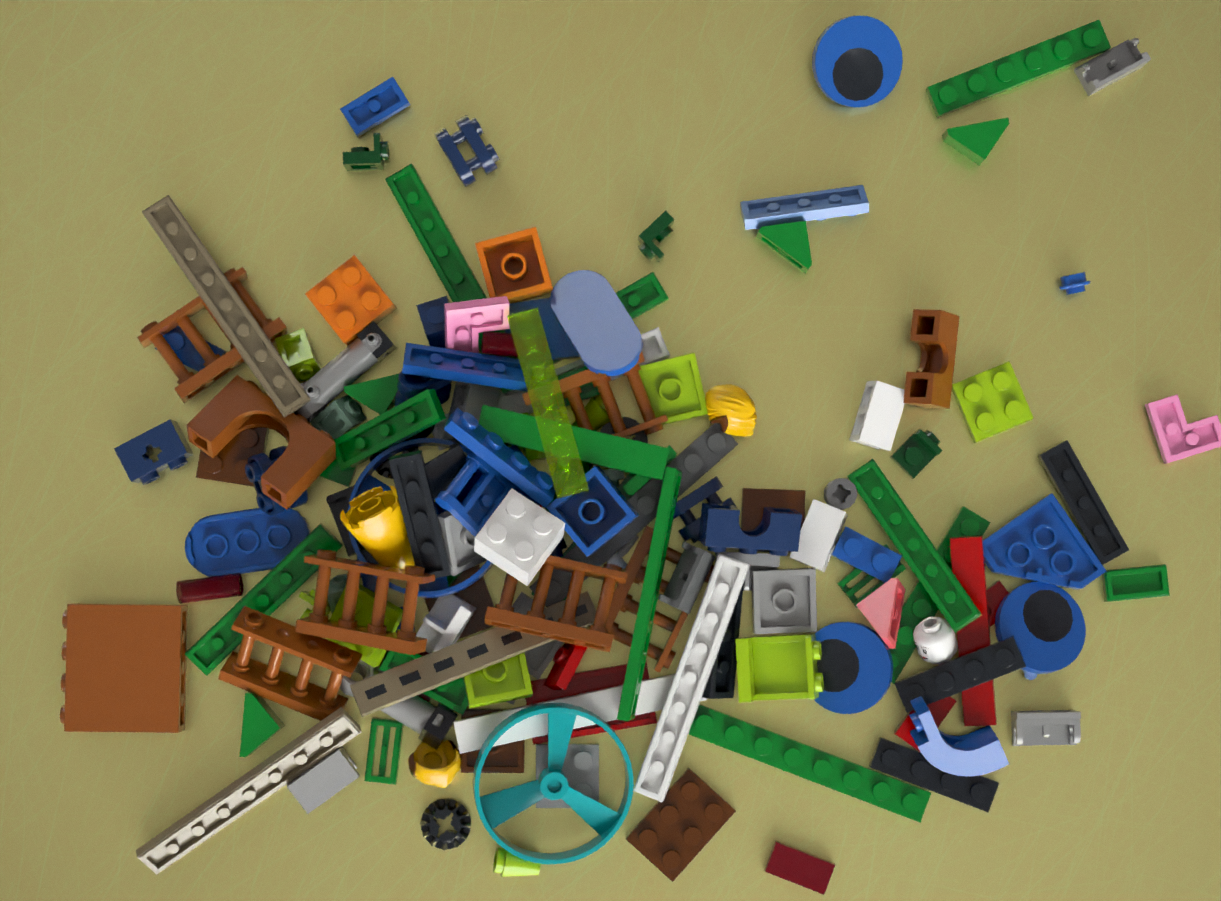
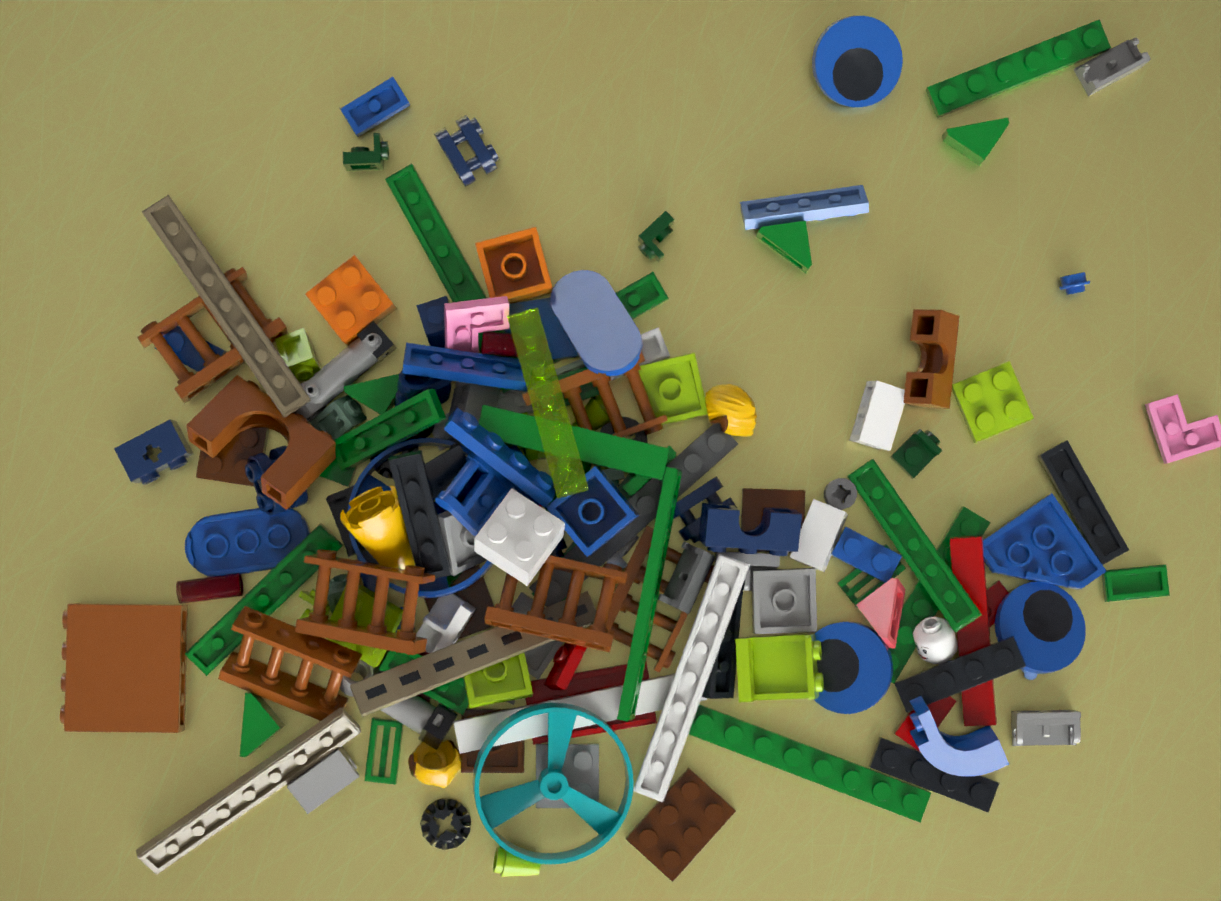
(799, 867): dark red tile -> none

